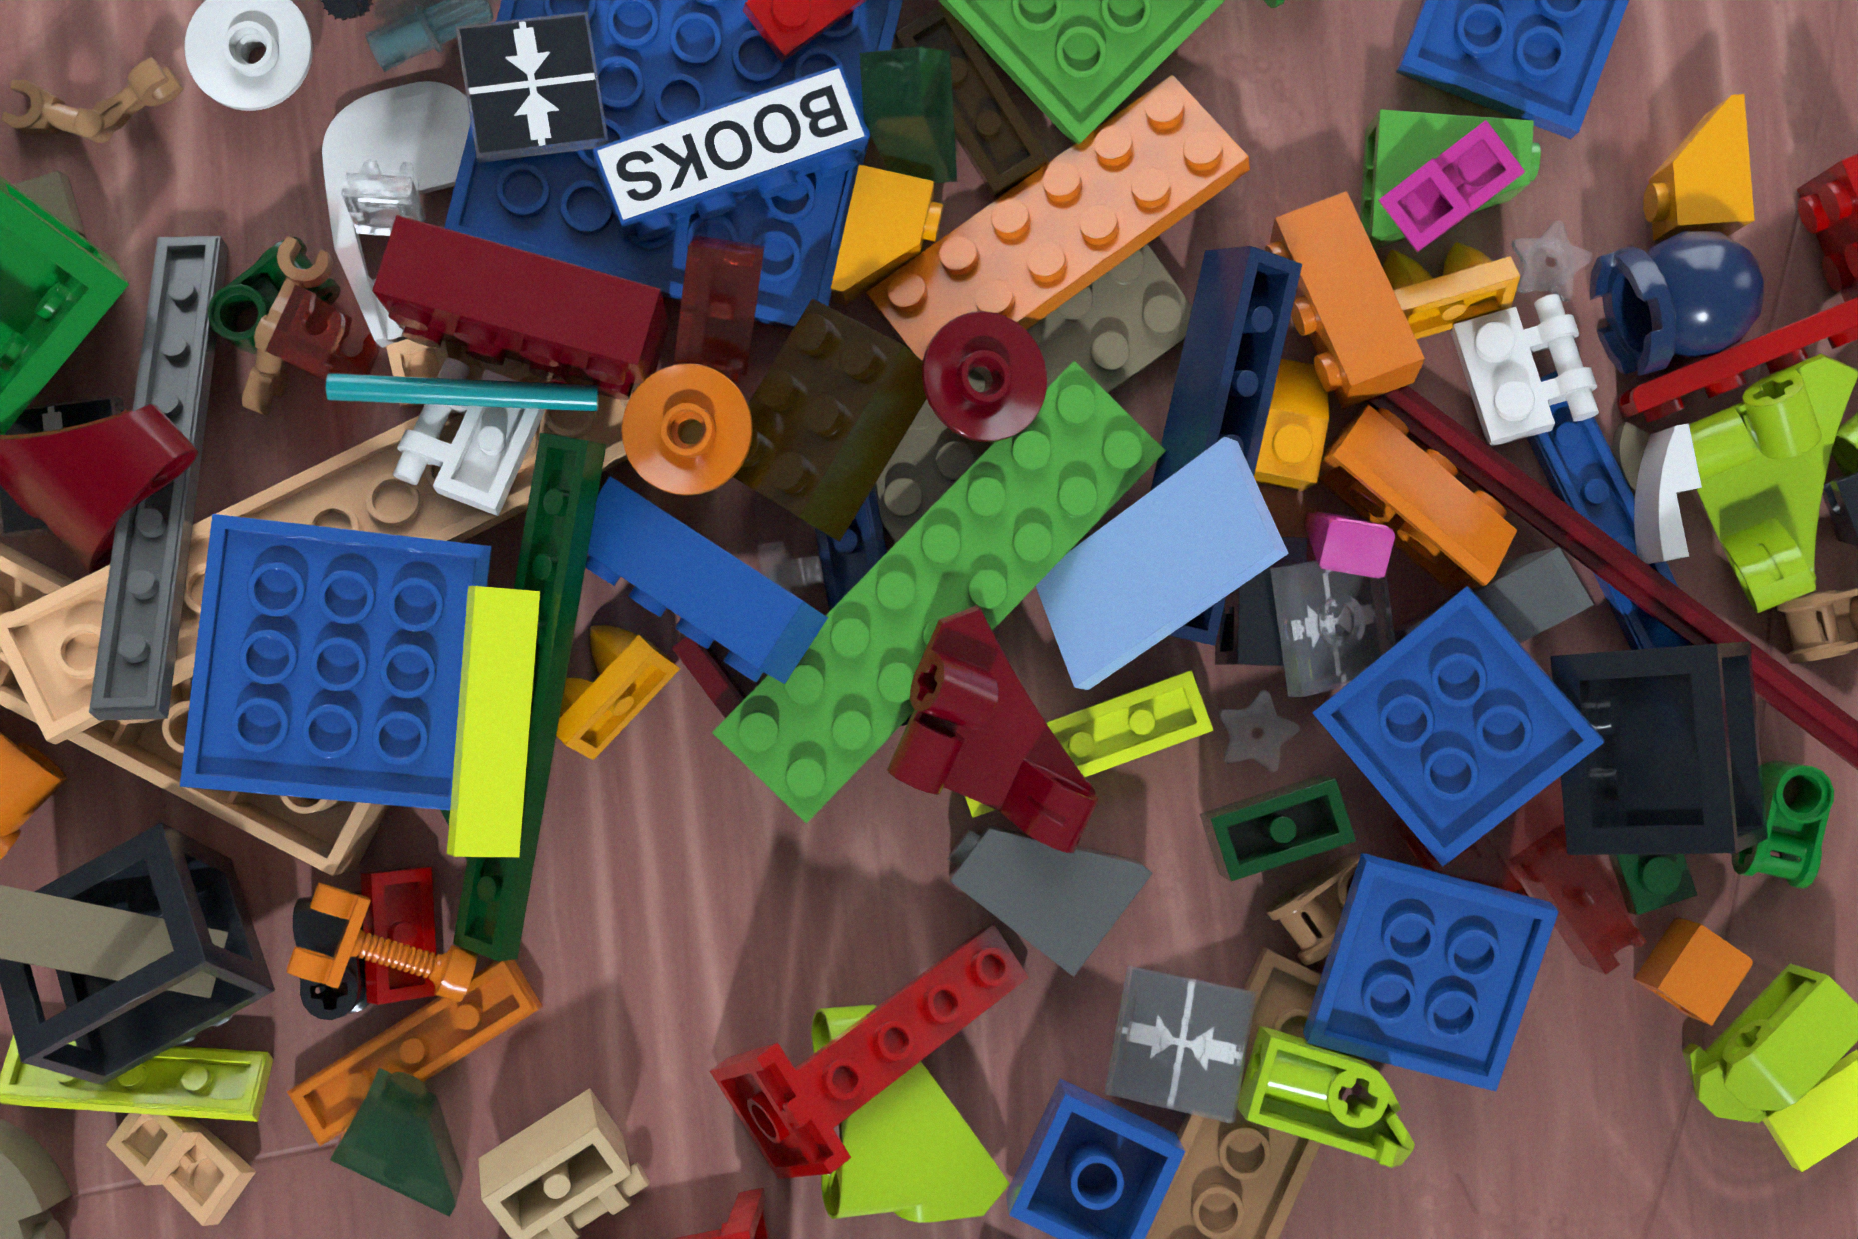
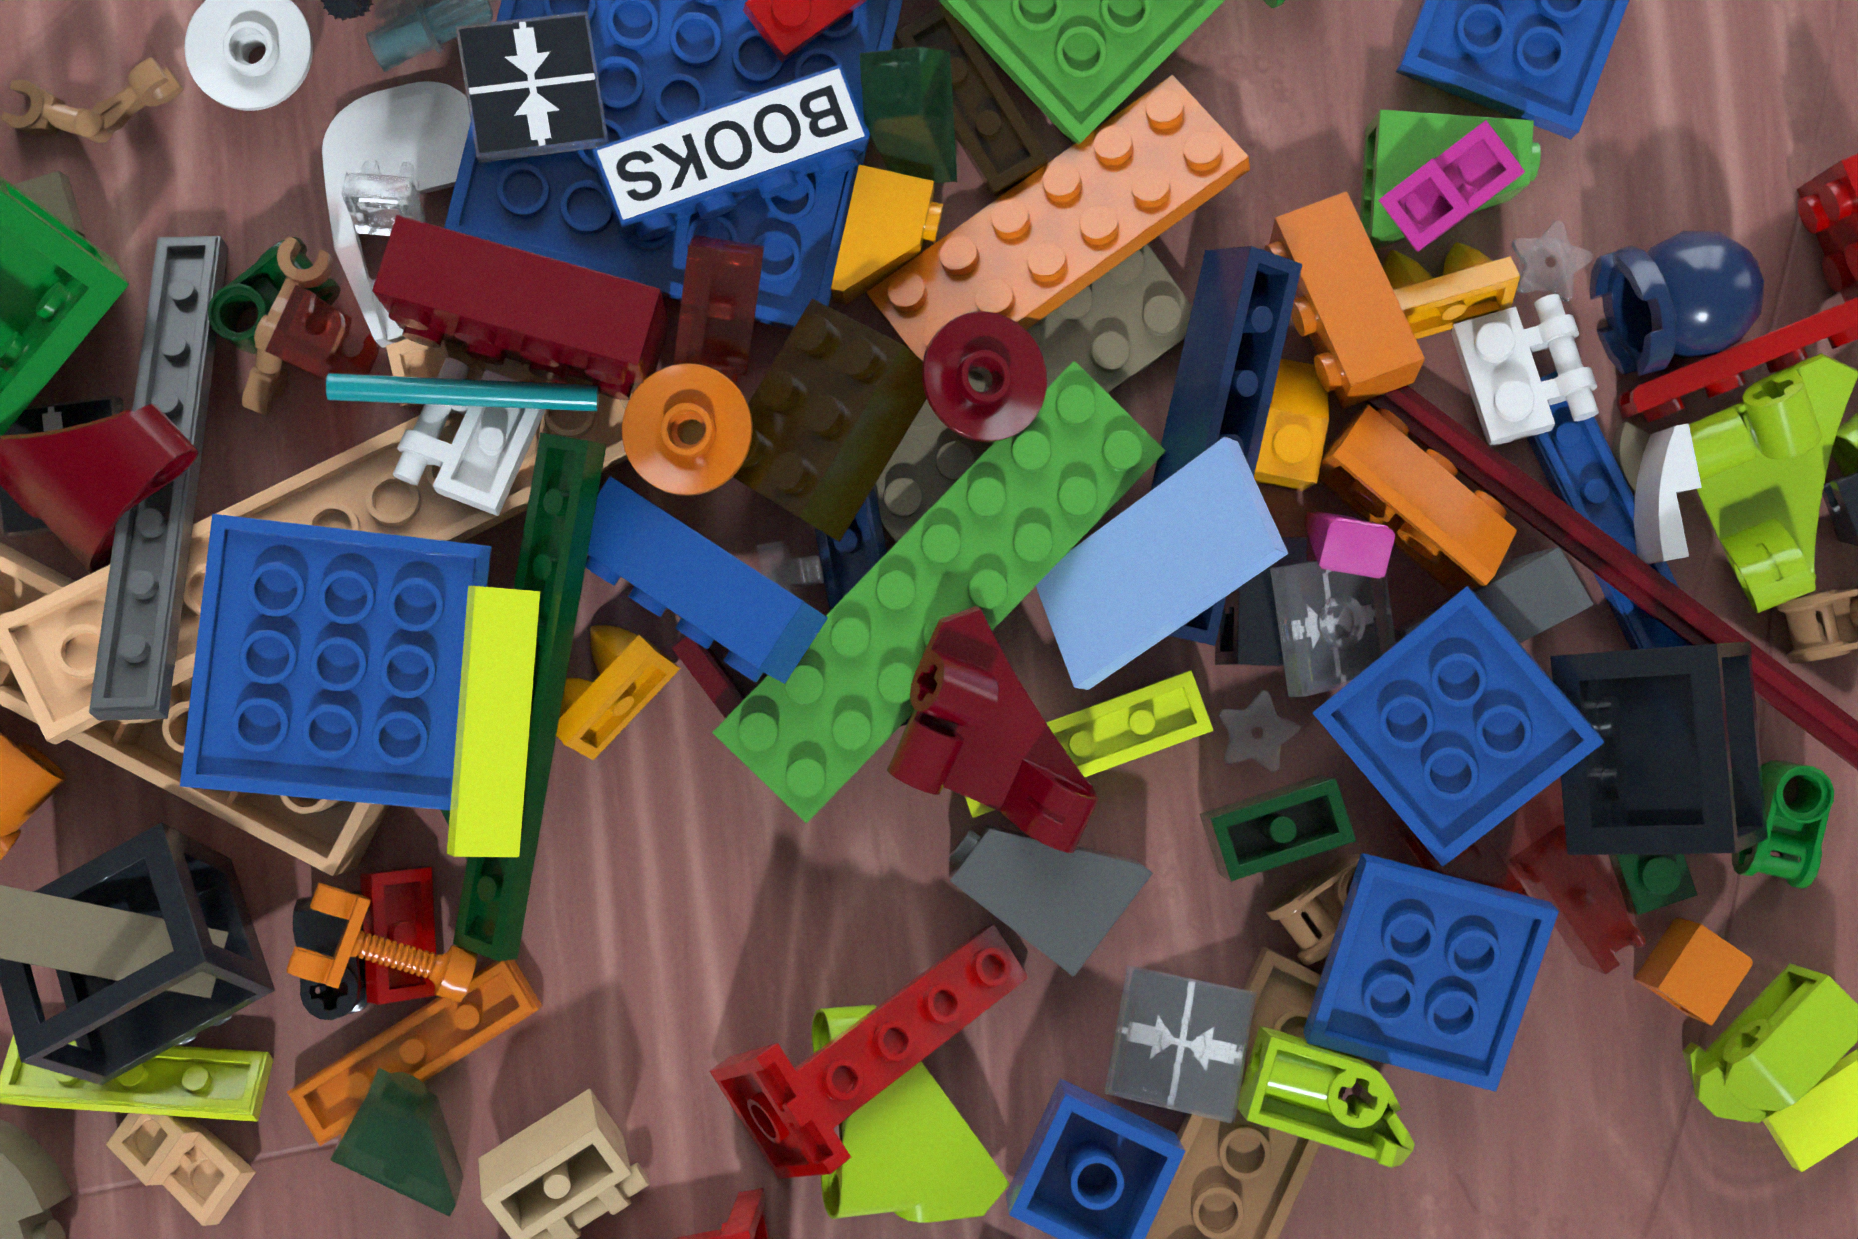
(1705, 178): light orange slope -> none

